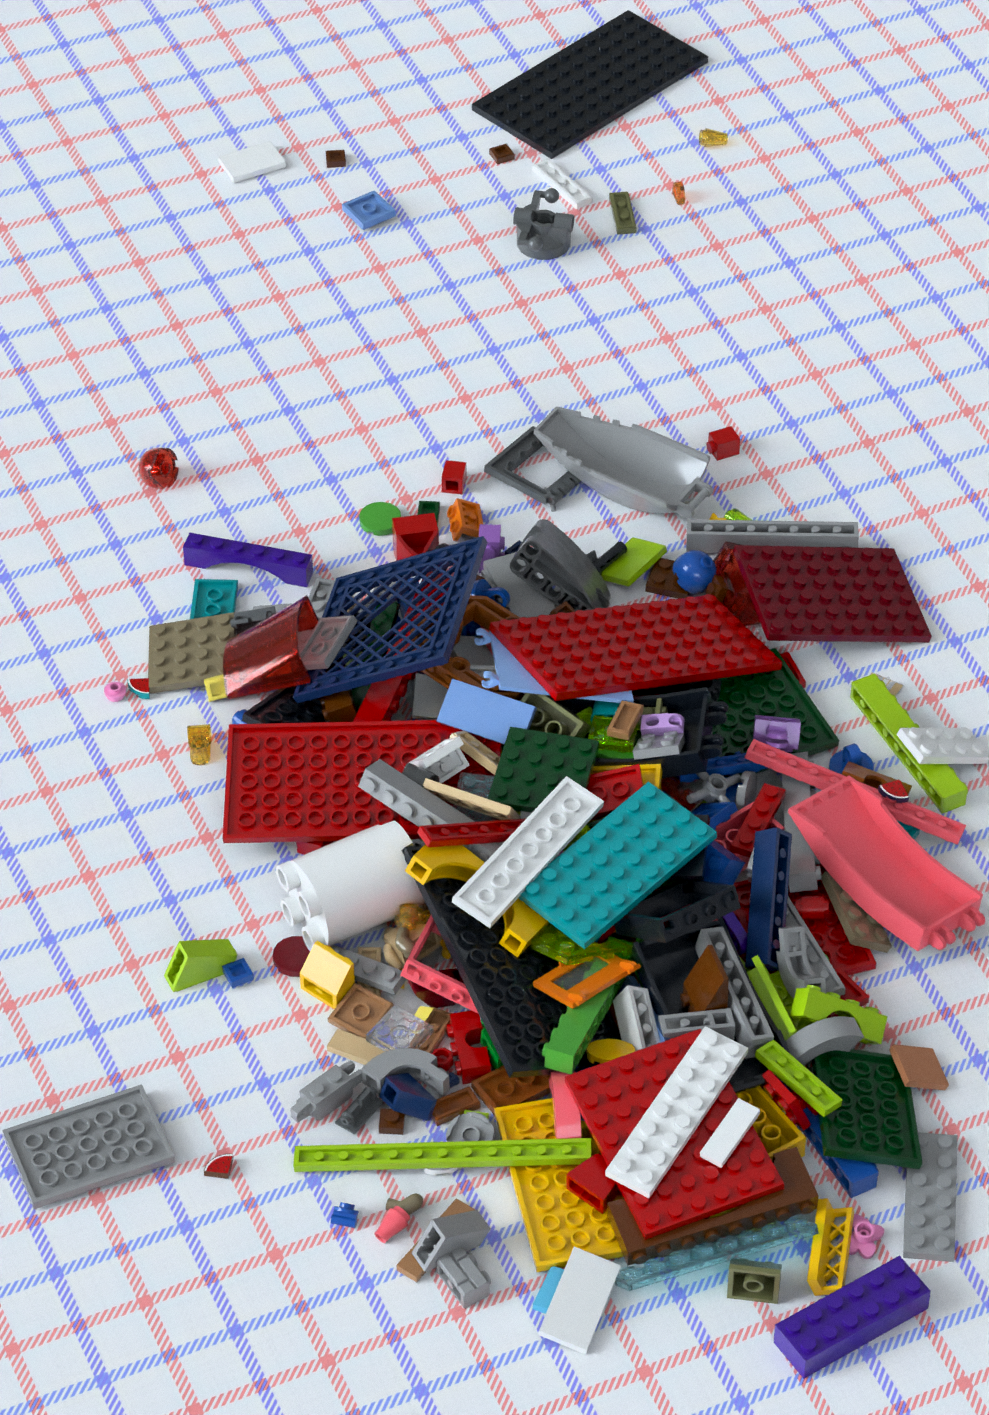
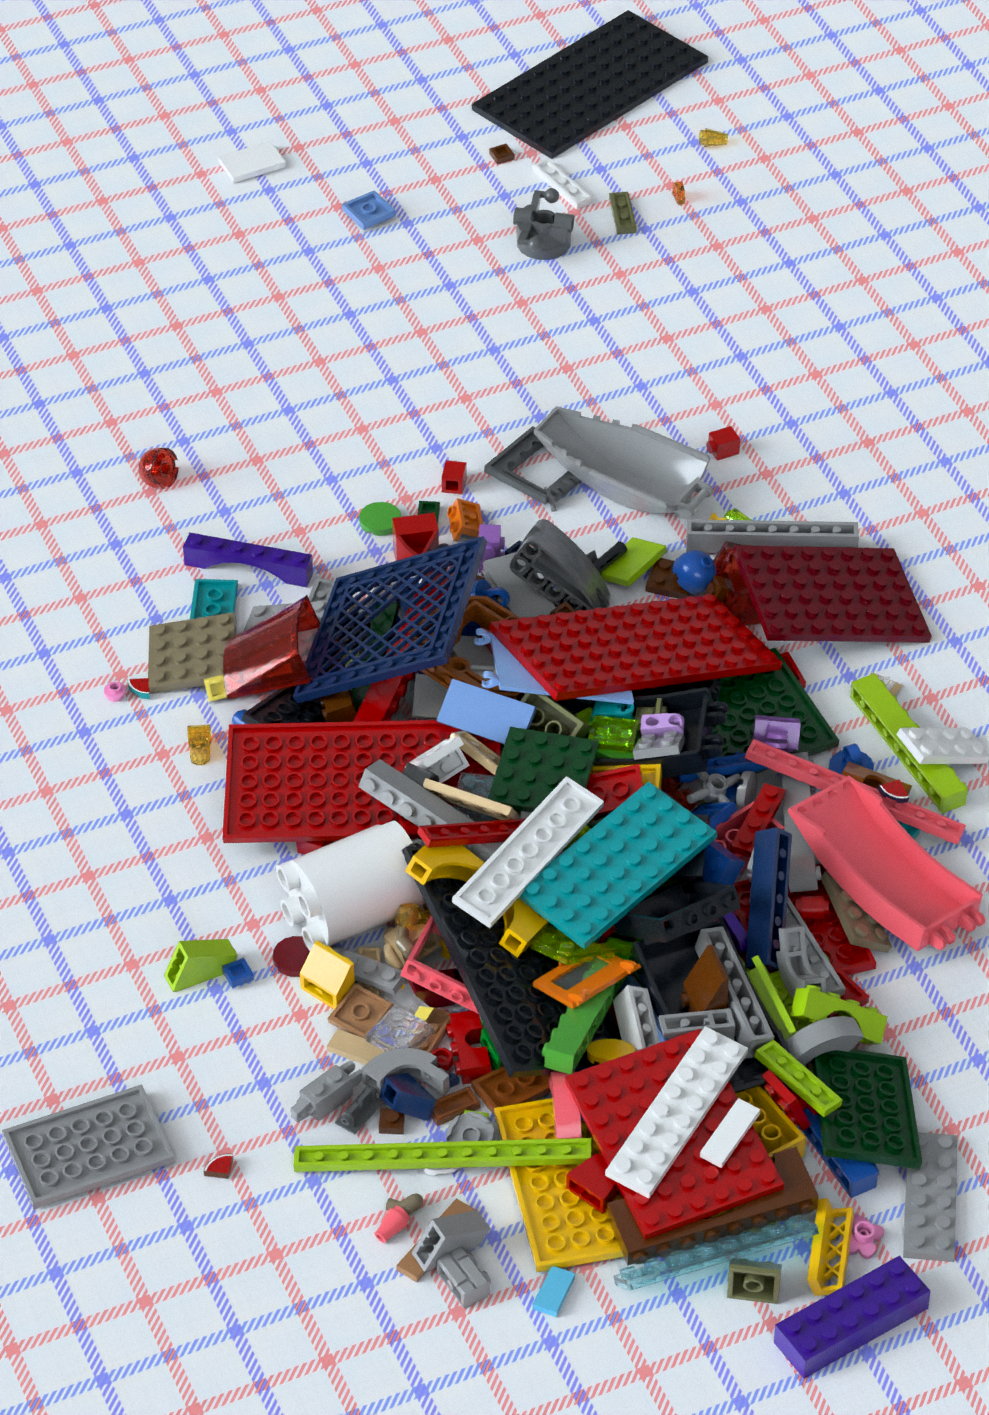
(247, 619): dark grey hinge -> none
(326, 641): light grey tile -> none
(335, 158): reddish brown tile -> none
(345, 1215): blue plate -> none
(579, 1300): white tile -> none
(625, 720): medium nougat tile -> none
(918, 1067): nougat tile -> none

